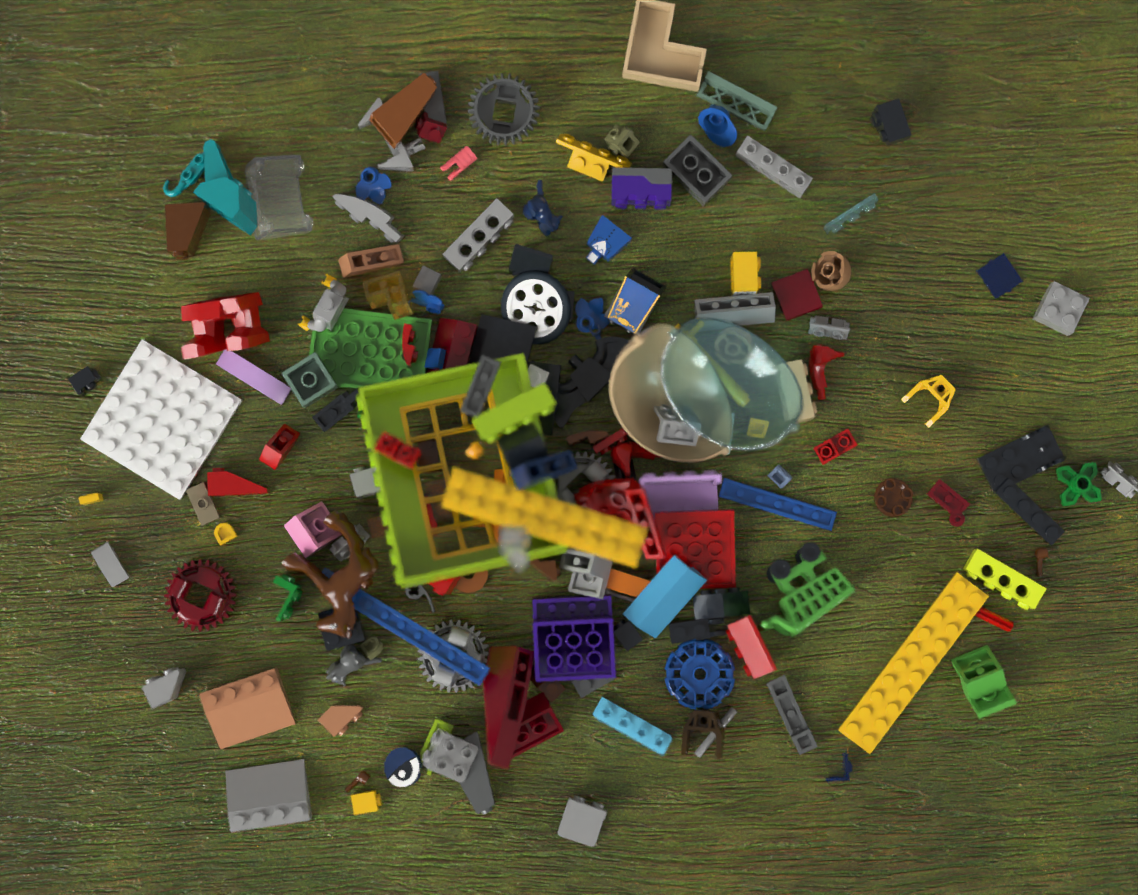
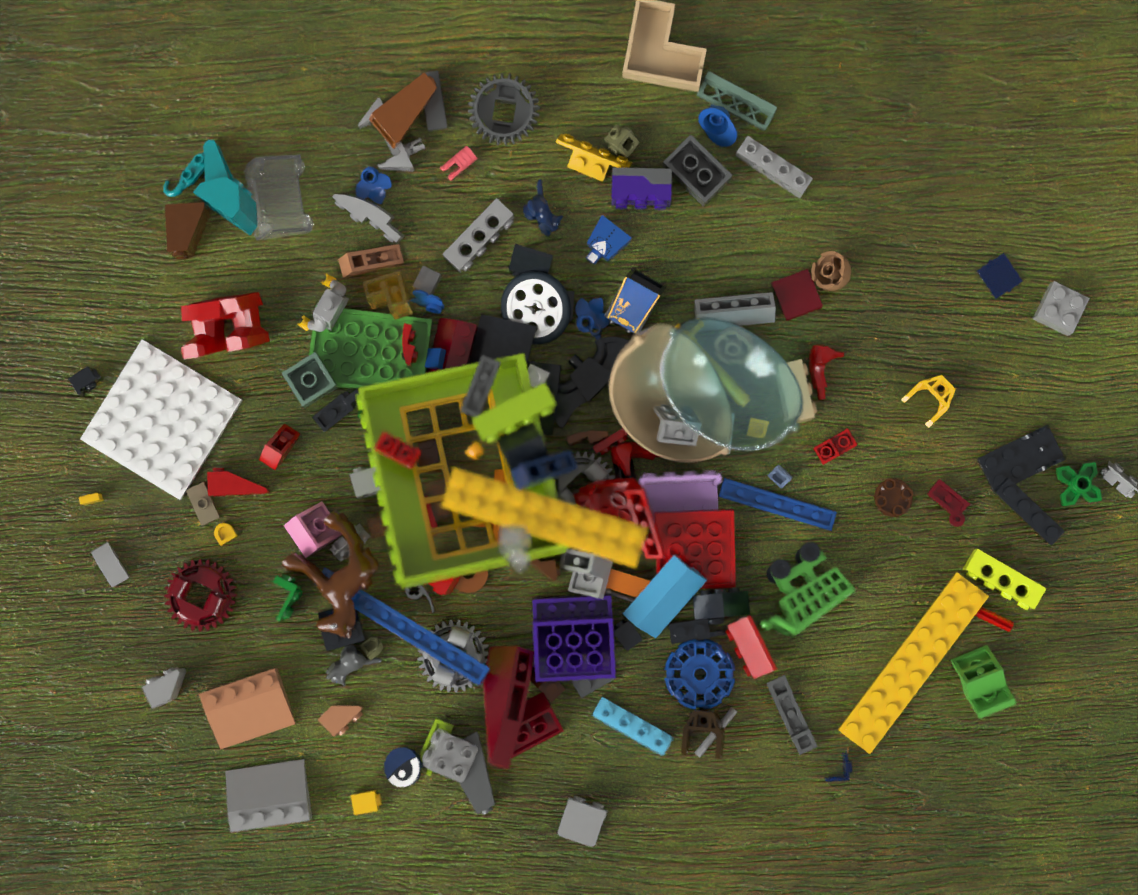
(254, 376): lavender slope -> none
(362, 778): reddish brown hand -> none
(430, 128): dark red bracket -> none
(744, 273): yellow brick -> none
(837, 329): light grey hinge -> none
(851, 215): clear light blue plate -> none
(891, 122): black brick -> none
(1040, 554): reddish brown hand -> none

